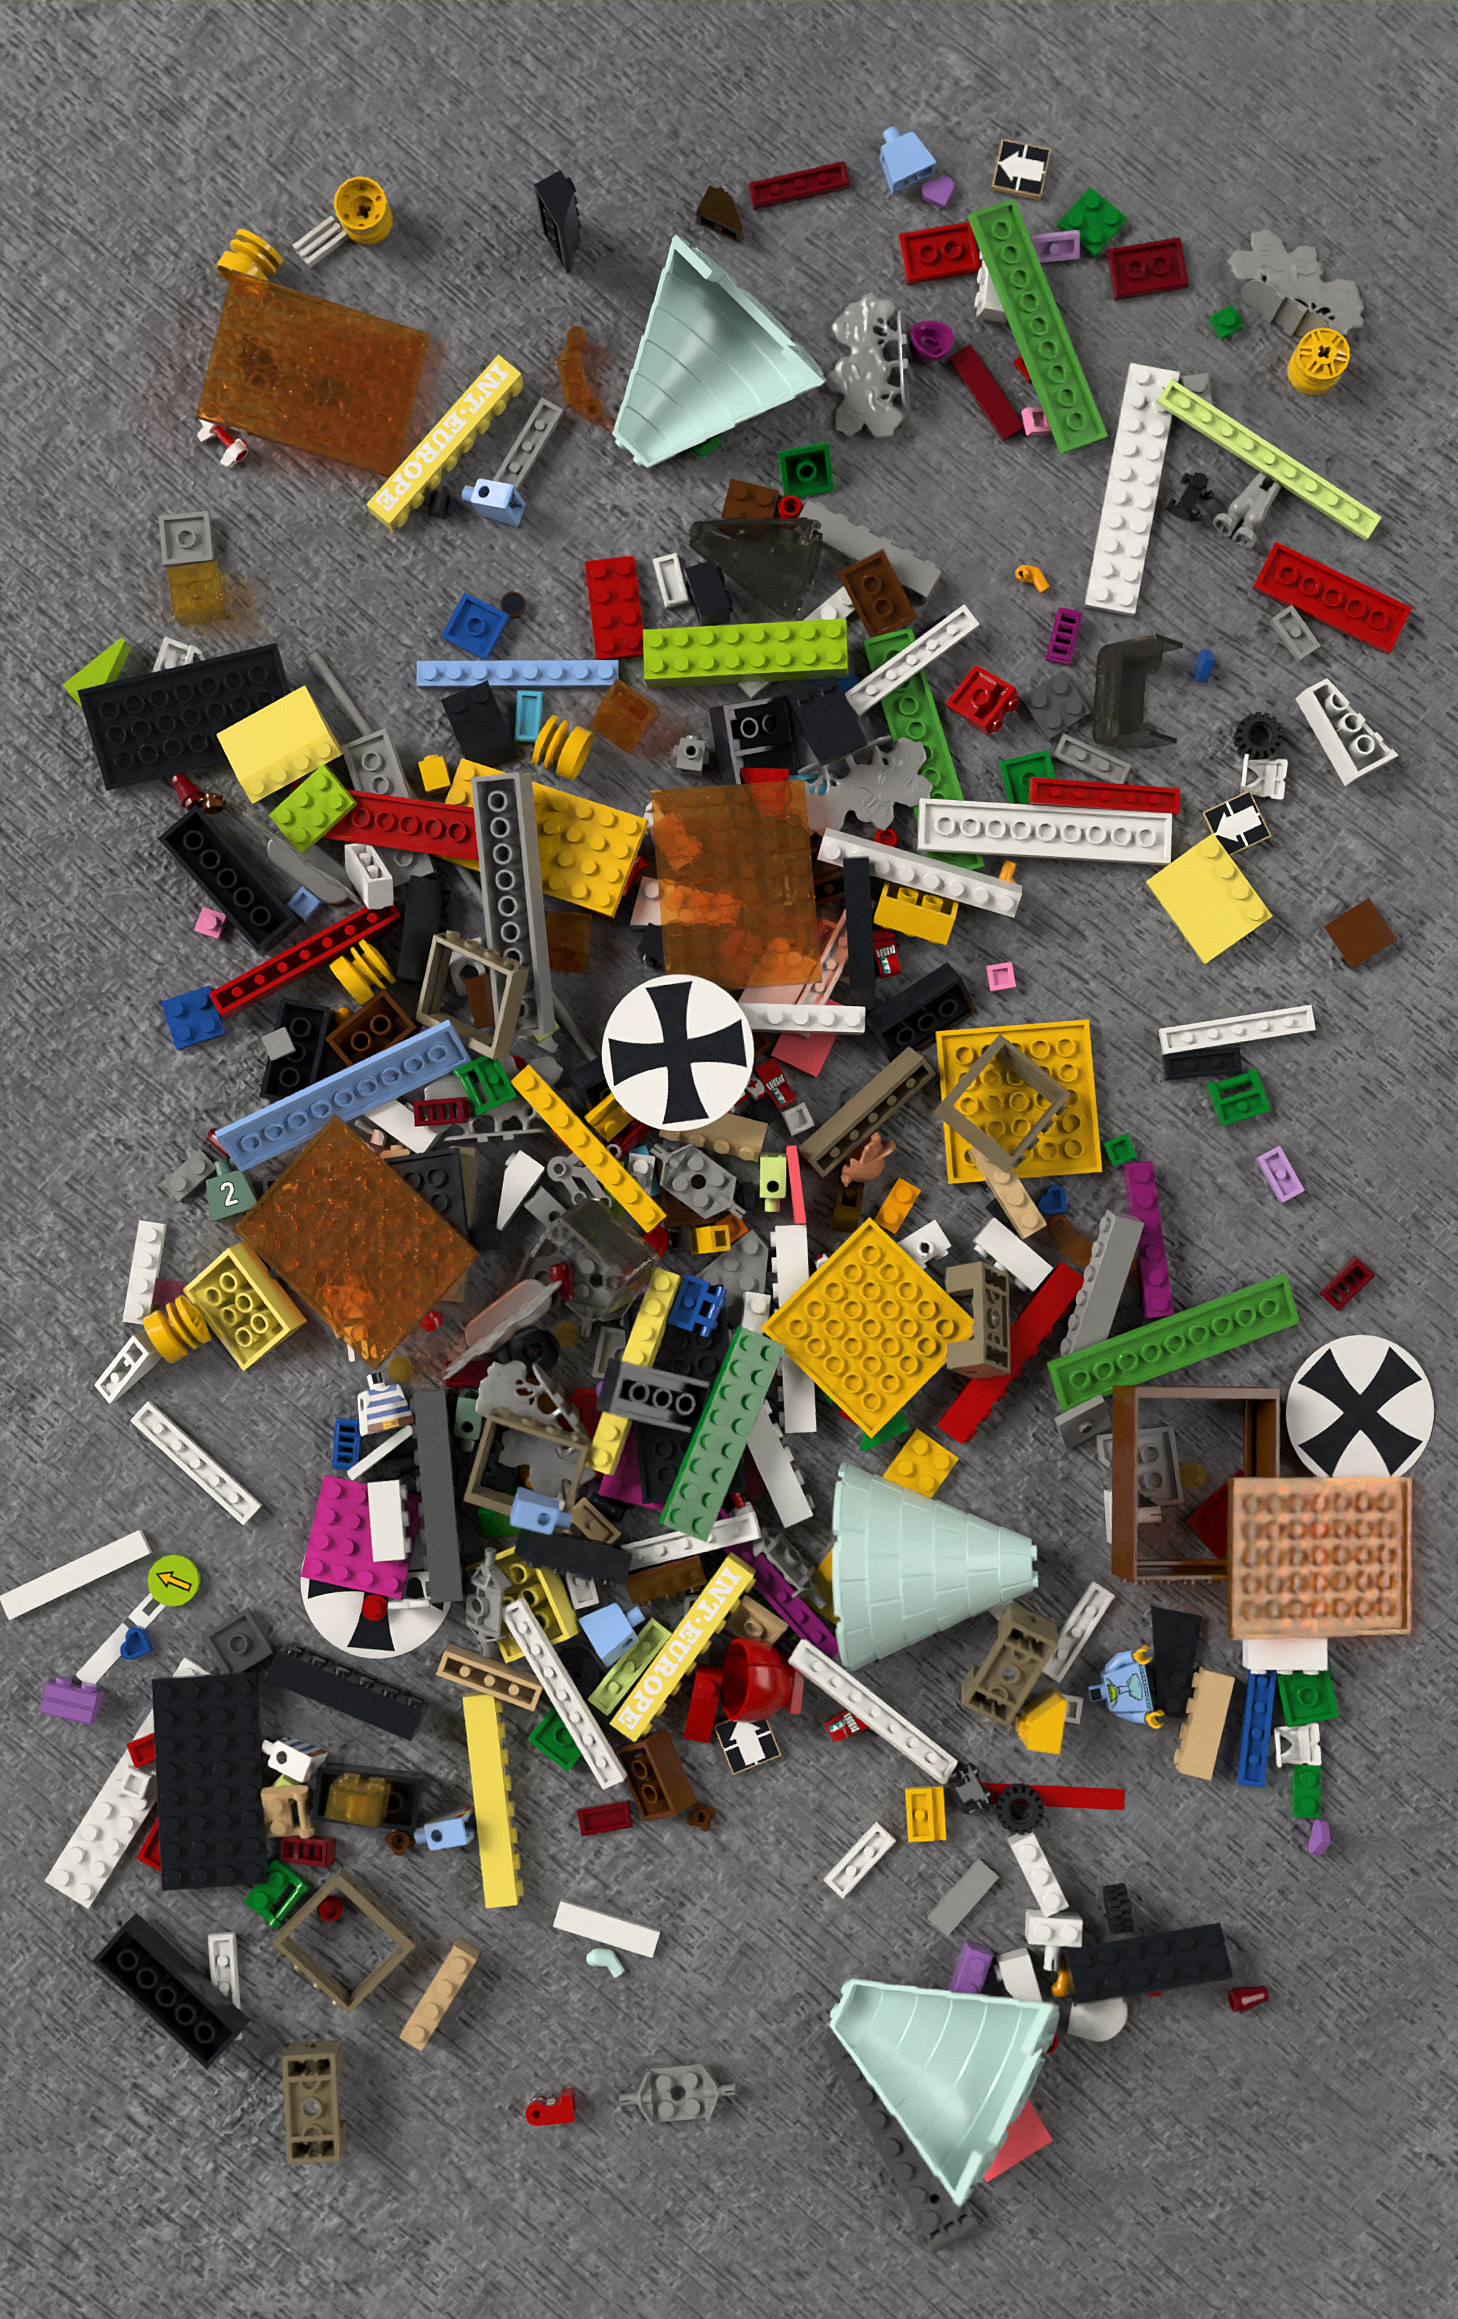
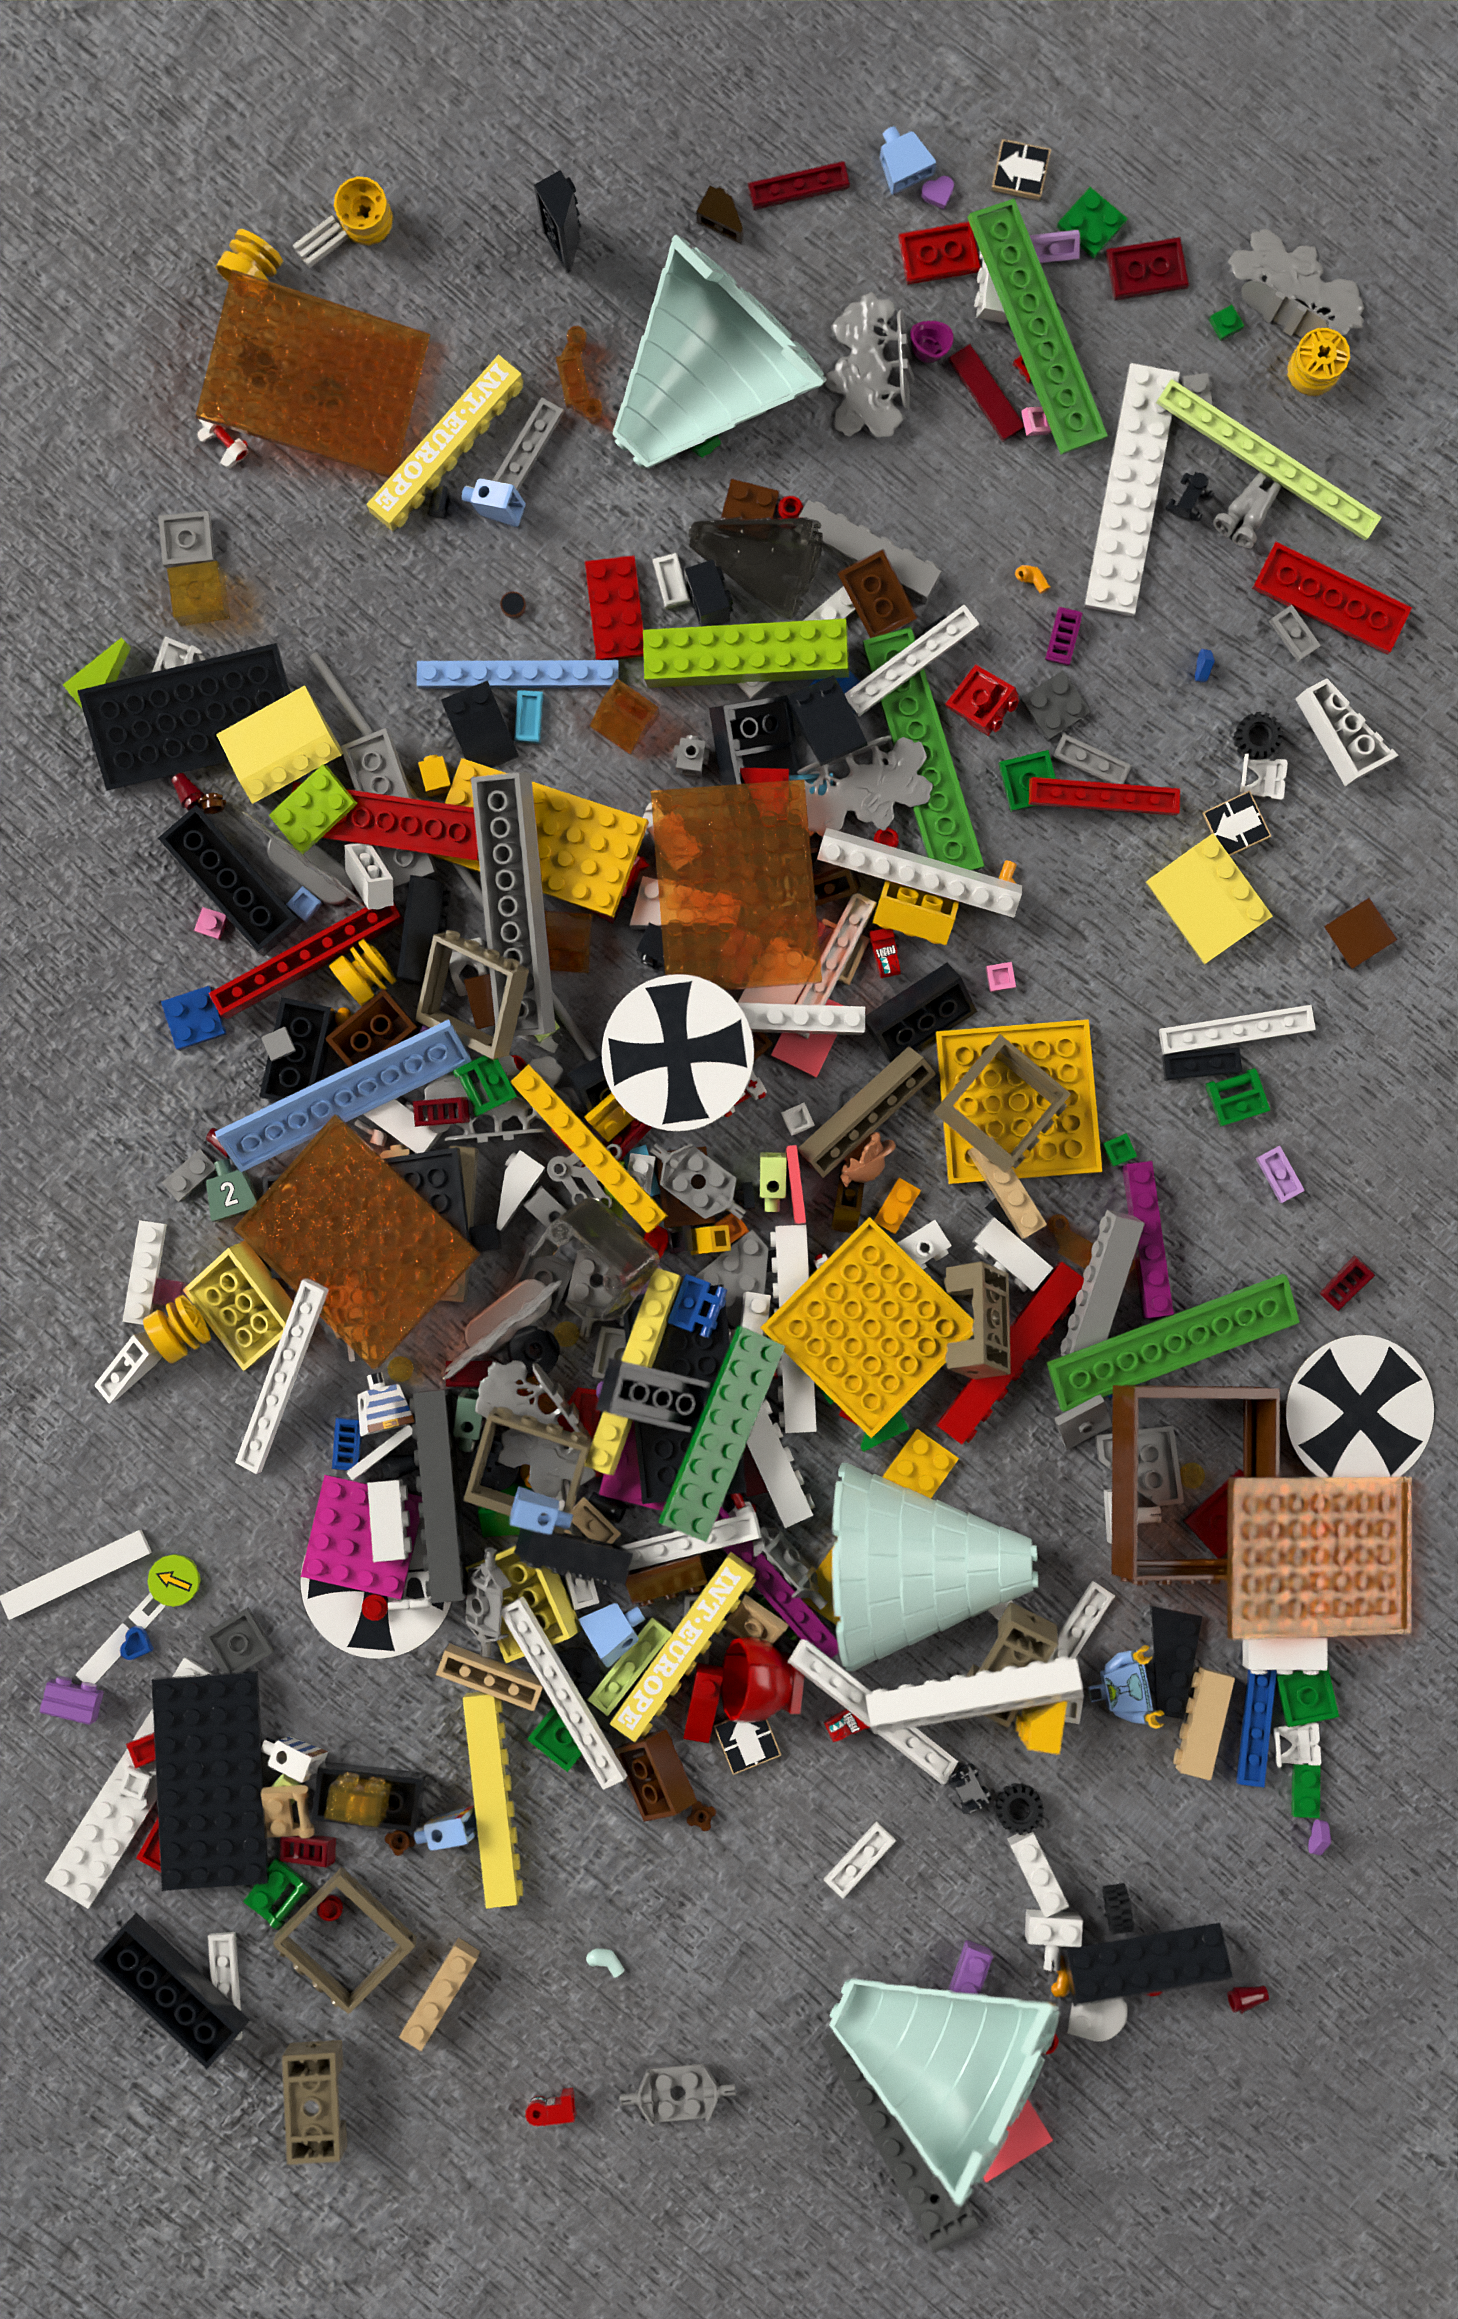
(196, 1462): white plate -> none
(282, 1375): none -> white plate
(348, 1690): black brick -> none
(432, 1321): red plate -> none
(475, 626): blue plate -> none
(558, 746): yellow wheel -> none
(564, 1273): dark red cone -> none
(604, 1817): dark red tile -> none
(606, 1928): white tile -> none
(726, 1135): tan brick -> none
(764, 1111): black plate -> none
(775, 1083): red leg -> none
(806, 470): green slope -> none
(860, 931): black tile -> none
(925, 1813): yellow plate -> none
(963, 1897): light grey tile -> none
(974, 1695): none -> white brick
(1018, 1975): white slope -> none
(1044, 831): white plate -> none
(1053, 1202): blue tile -> none
(1066, 1796): red sticker -> none
(1121, 692): clear smoke windscreen -> none

